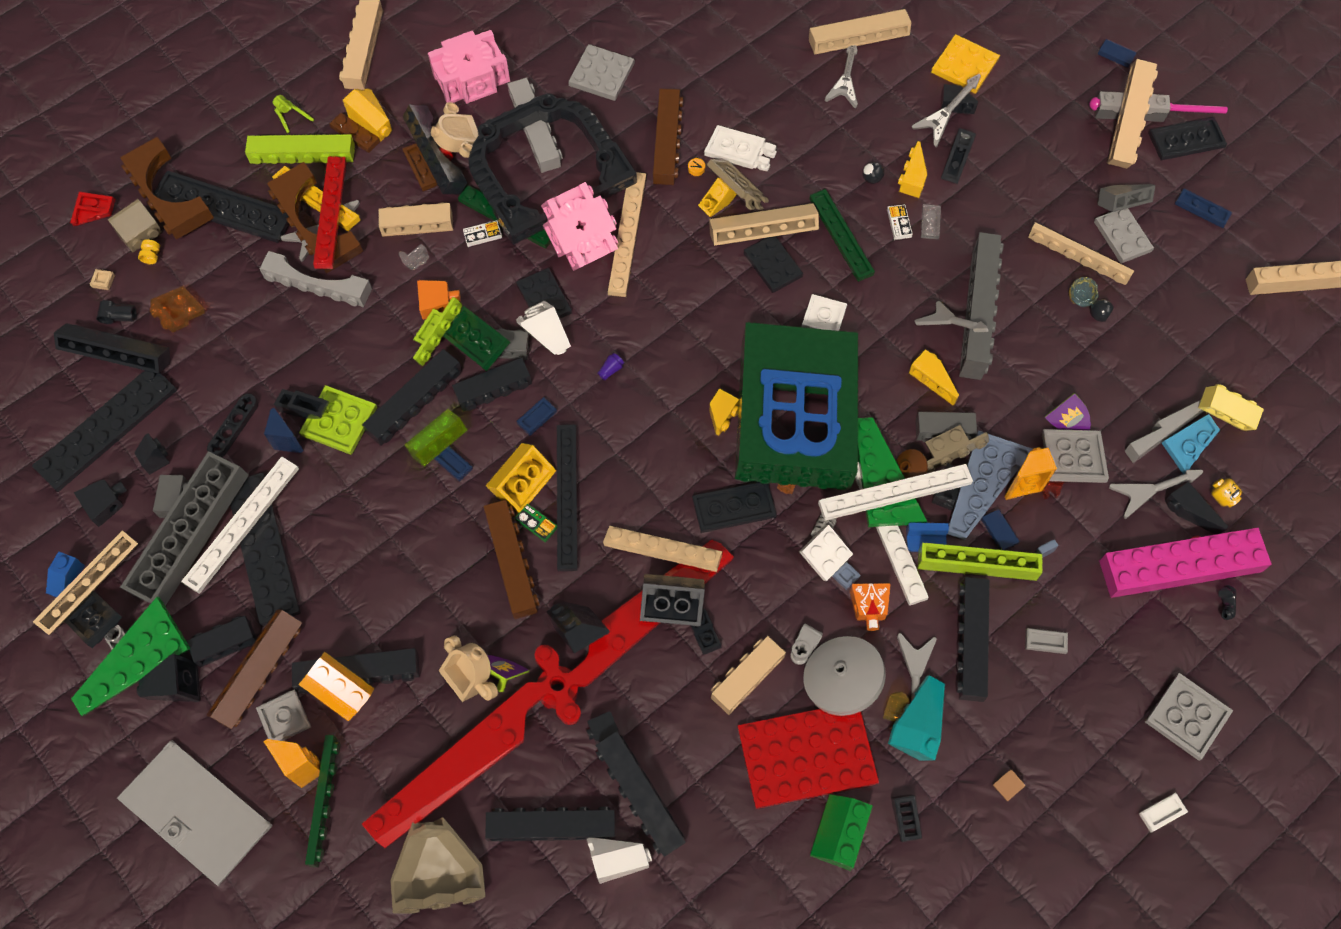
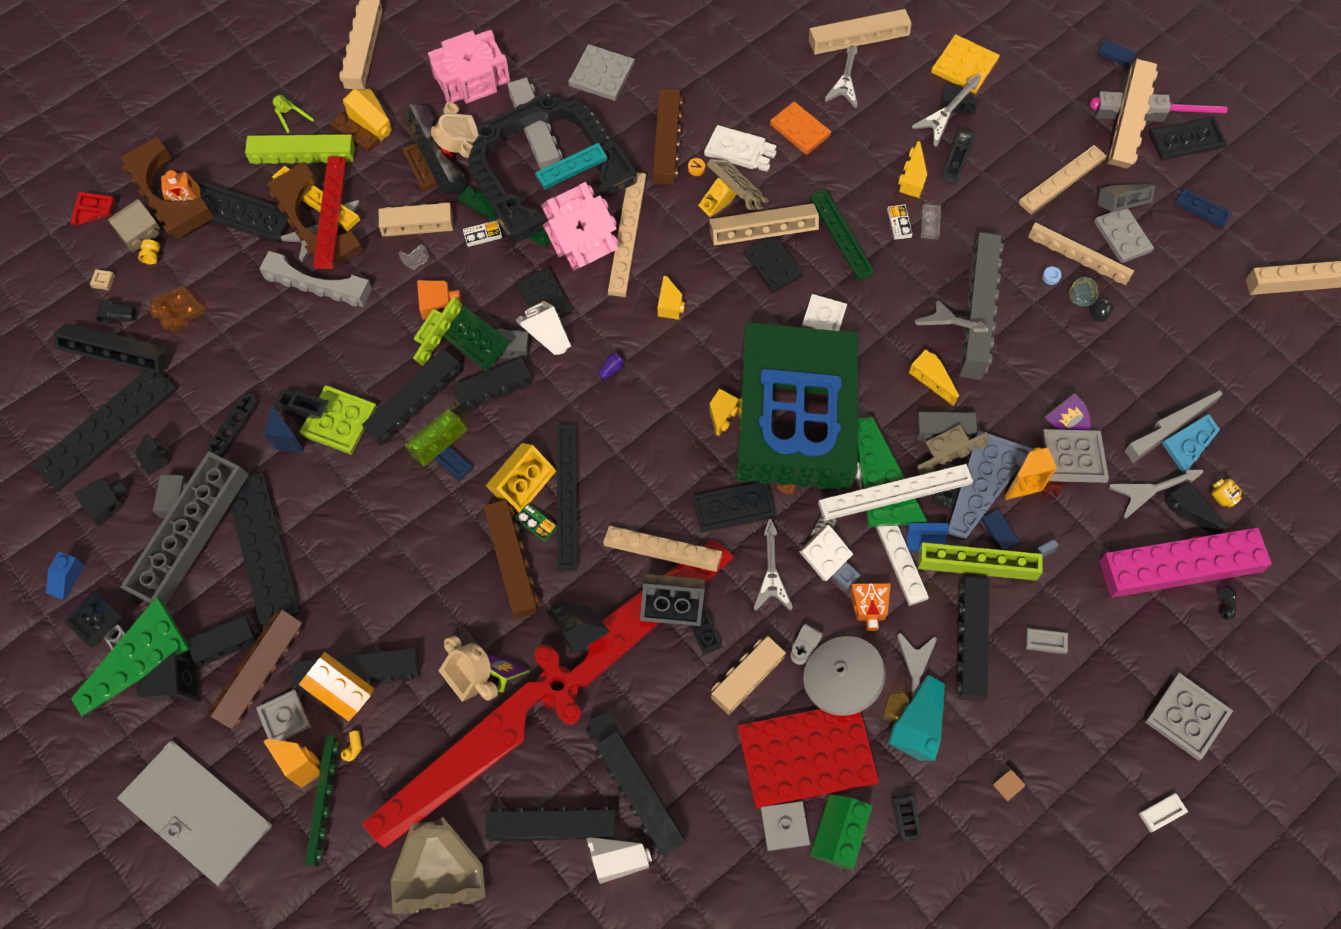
(85, 583): tan brick -> none
(179, 187): none -> orange torso
(240, 525): white plate -> none
(355, 747): none -> yellow arm
(536, 416): dark blue tile -> none
(571, 166): none -> teal plate
(670, 300): none -> yellow slope
(772, 582): none -> piece
(785, 826): none -> light grey plate
(800, 128): none -> orange plate
(873, 172): black piece -> none
(916, 463): reddish brown dish -> none
(1051, 275): none -> light blue tile
(1062, 179): none -> tan plate
(1231, 407): light yellow brick -> none

